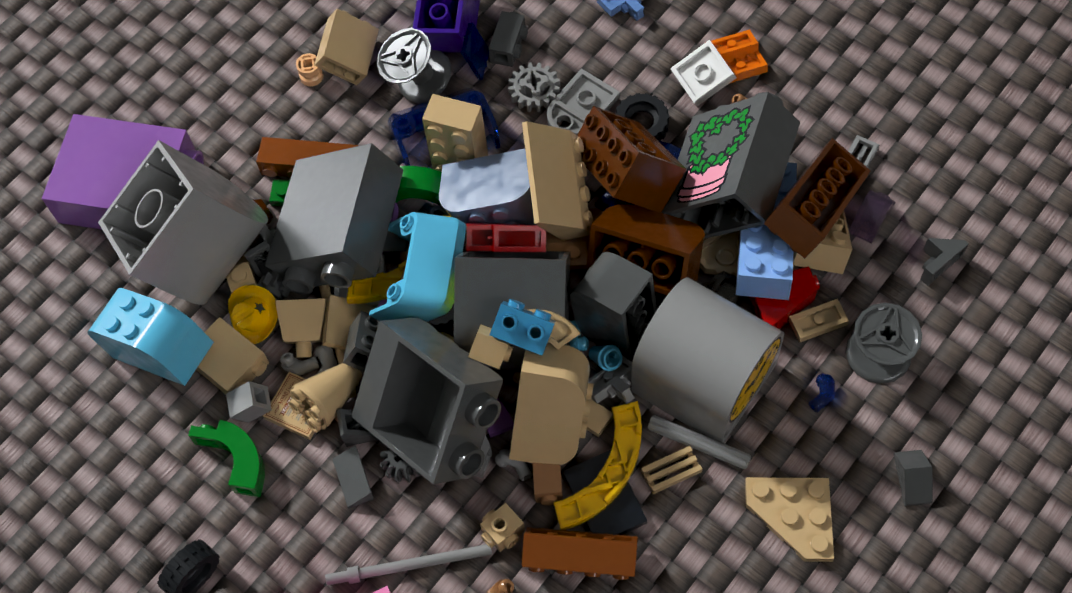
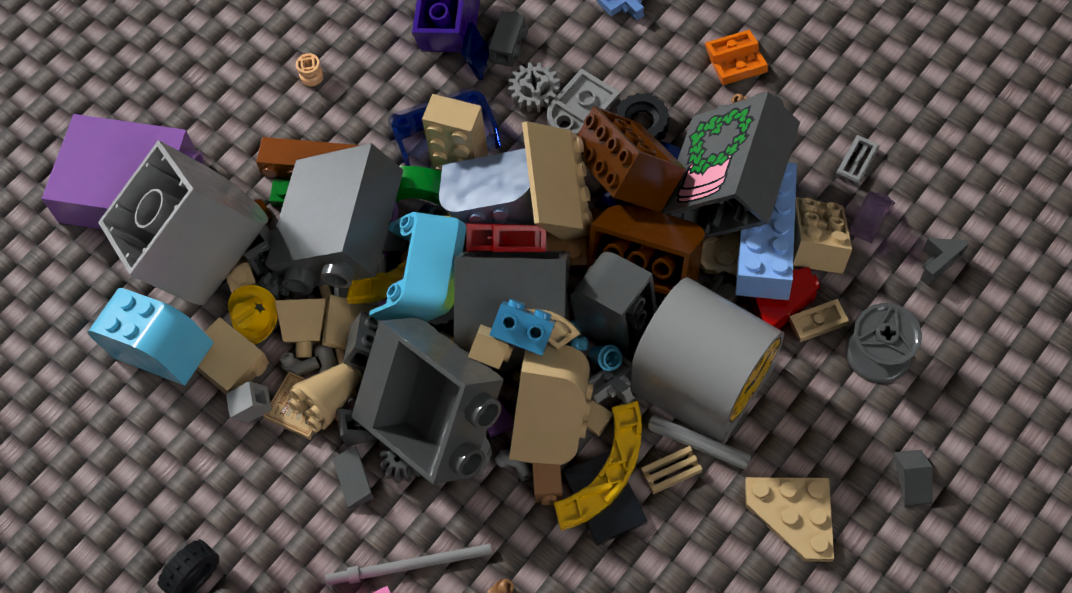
(248, 466): green arch -> none
(346, 47): tan brick -> none
(412, 65): dark grey piece -> none
(501, 528): tan brick -> none
(579, 552): dark orange brick -> none
(703, 73): white plate -> none
(817, 198): reddish brown brick -> none
(826, 392): clear blue arm -> none

